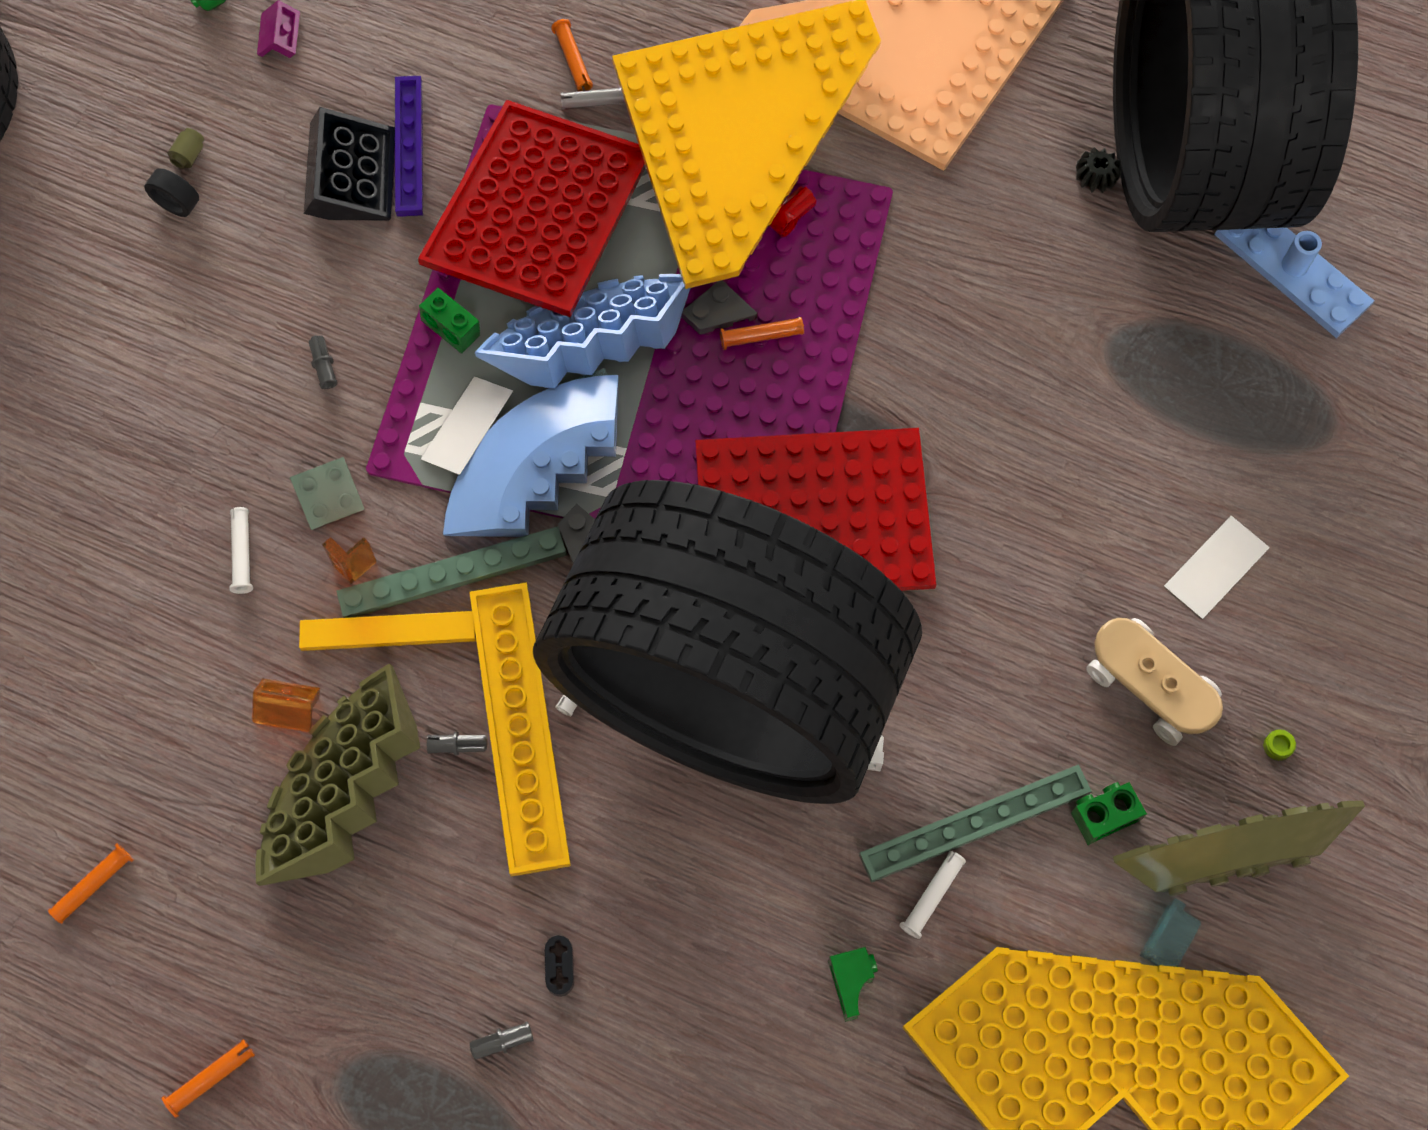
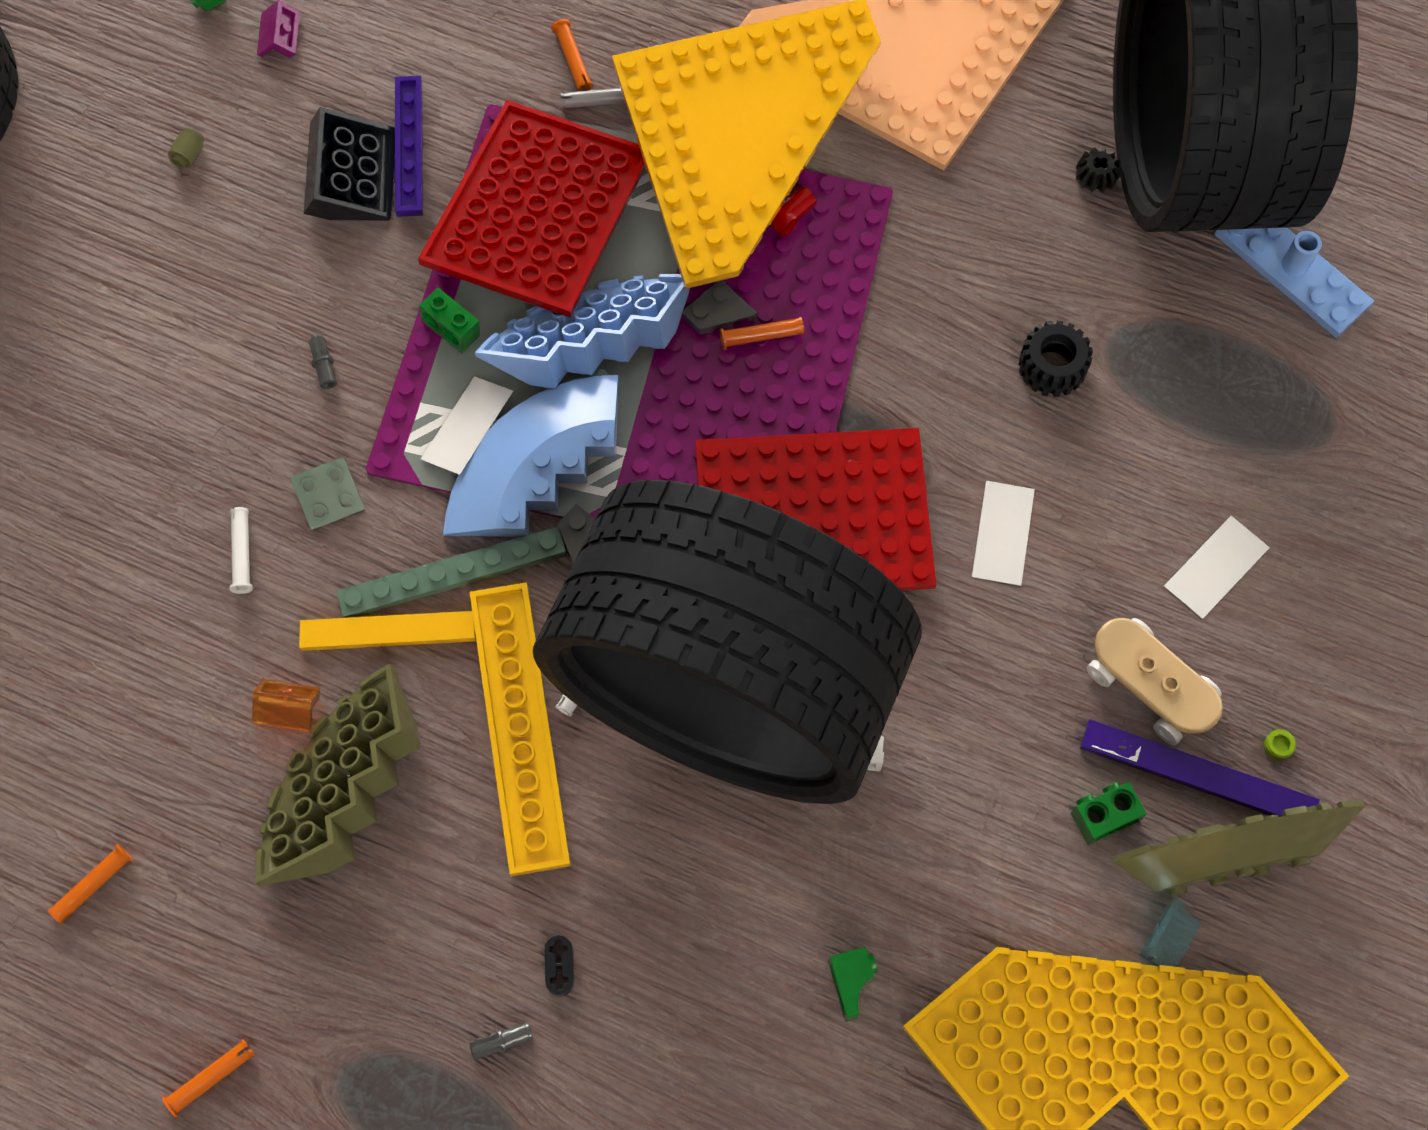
(171, 192): black tyre -> none
(350, 563): clear orange panel -> none
(456, 743): dark grey axle -> none
(933, 894): white pin -> none
(974, 823): sand green plate -> none
(1003, 533): none -> white sticker
(1061, 340): none -> black tyre
(1191, 770): none -> dark purple tile

